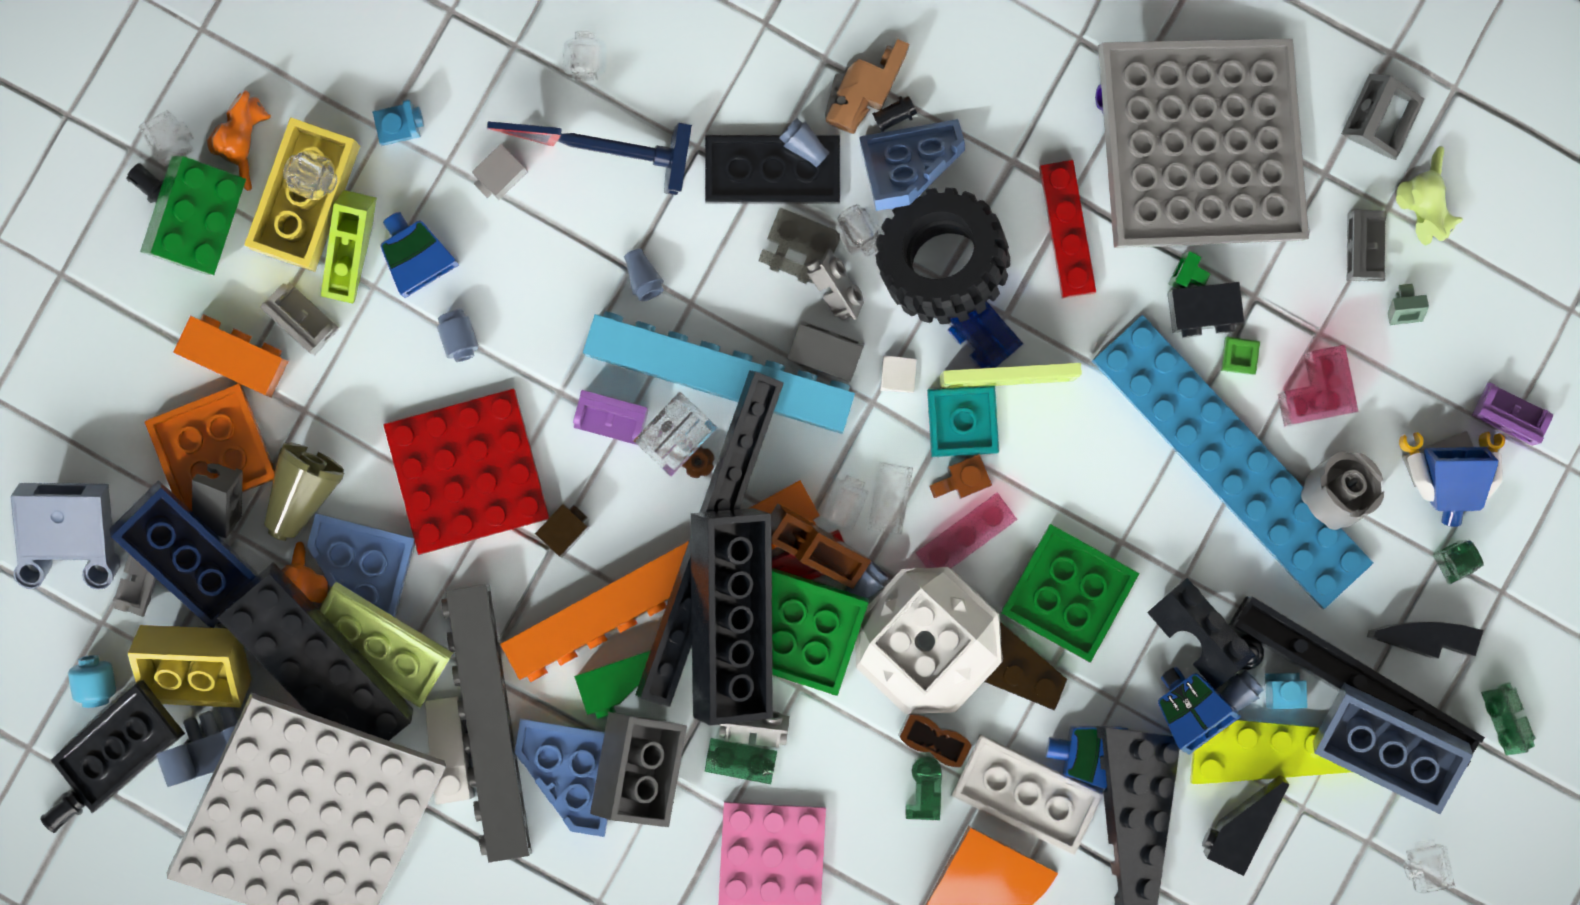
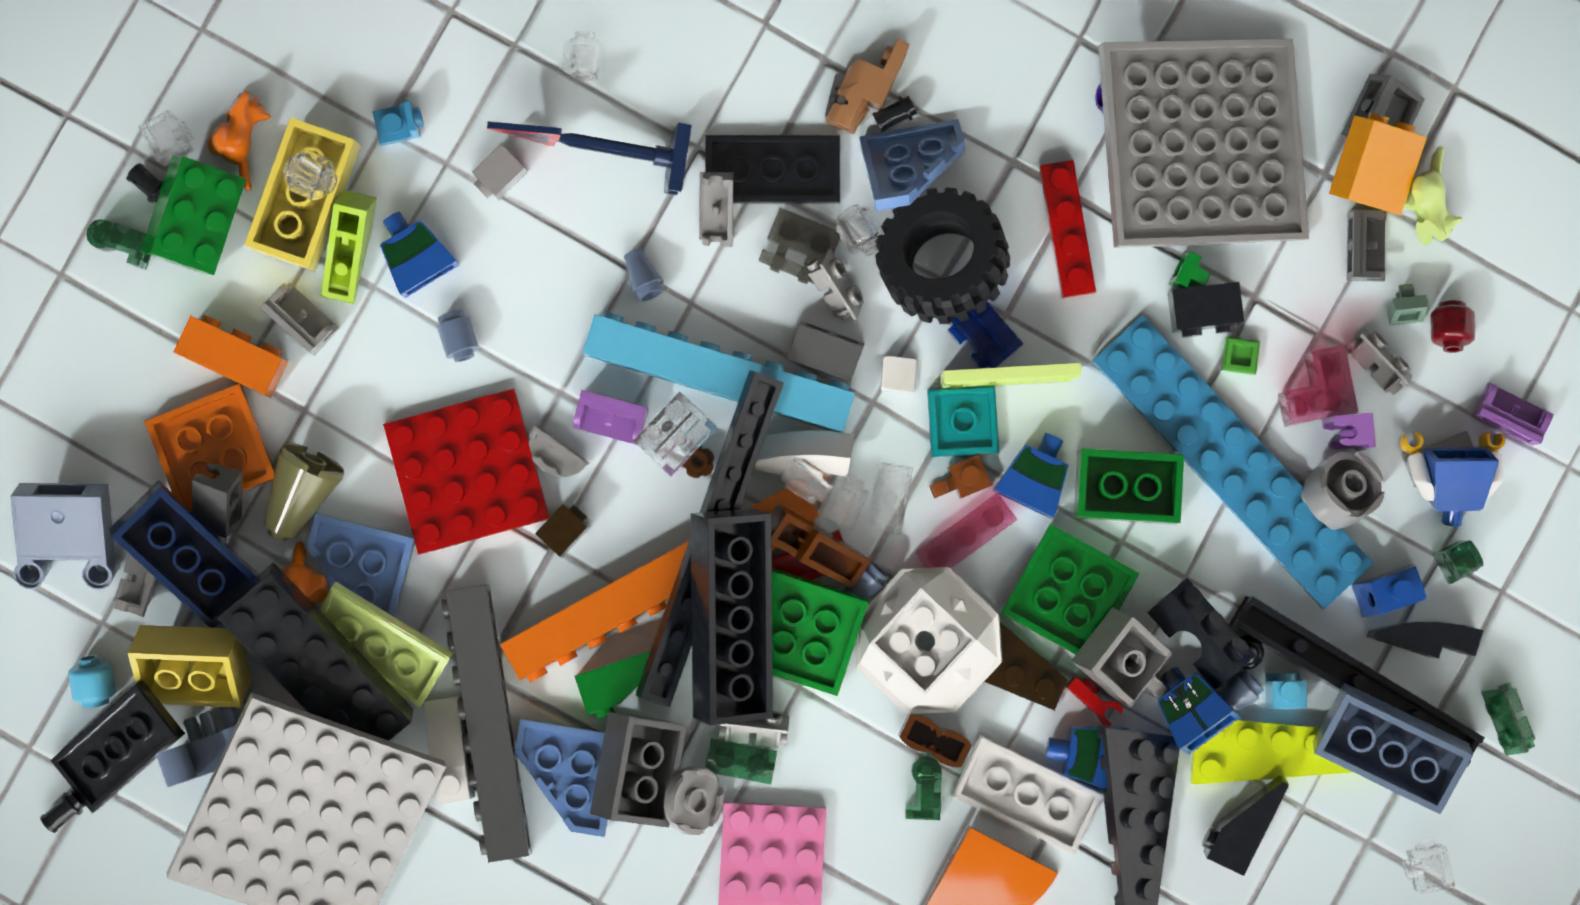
(112, 236): none -> clear green leg
(553, 455): none -> light grey plate
(693, 800): none -> light grey tile
(716, 208): none -> light grey hinge
(802, 141): sand blue cone -> none
(806, 480): none -> clear brick
(824, 449): none -> white slope
(1035, 477): none -> blue torso
(1086, 693): none -> red plate
(1123, 658): none -> light grey hinge
(1128, 486): none -> green brick
(1355, 429): none -> medium lavender hinge
(1373, 350): none -> light grey hinge
(1378, 163): none -> light orange brick
(1389, 591): none -> blue torso
(1452, 326): none -> dark red head

